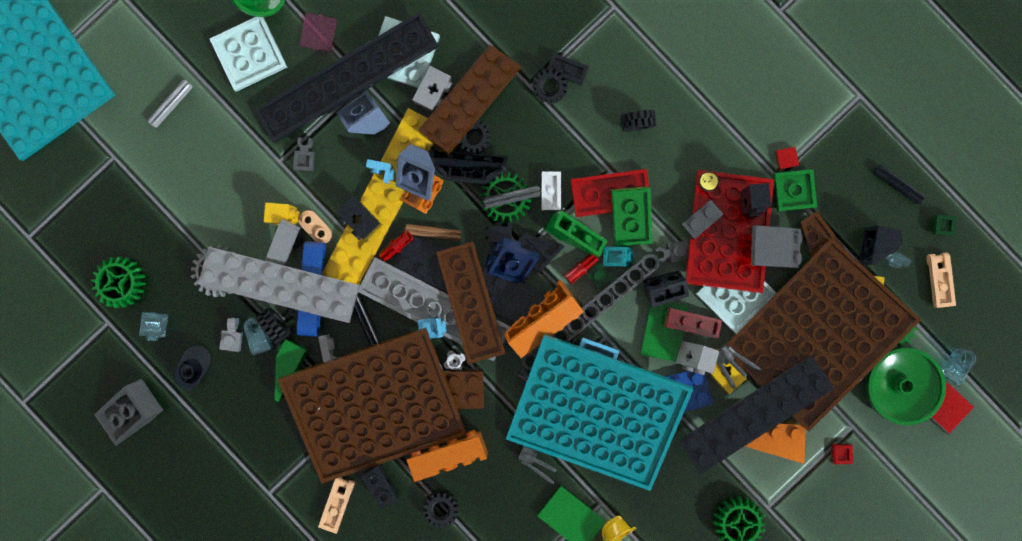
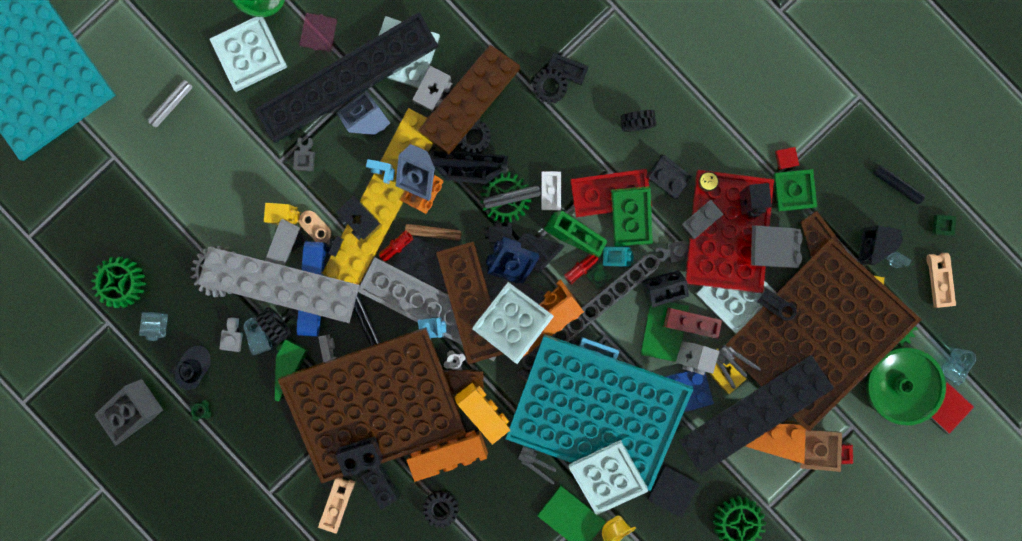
(196, 415): none -> dark green plate
(333, 245): none -> black plate
(357, 452): none -> black brick
(482, 412): none -> light orange brick
(512, 322): none -> light aqua plate
(608, 477): none -> light aqua plate
(668, 176): none -> black plate
(673, 491): none -> black tile
(775, 304): none -> black piece
(823, 450): none -> medium nougat plate

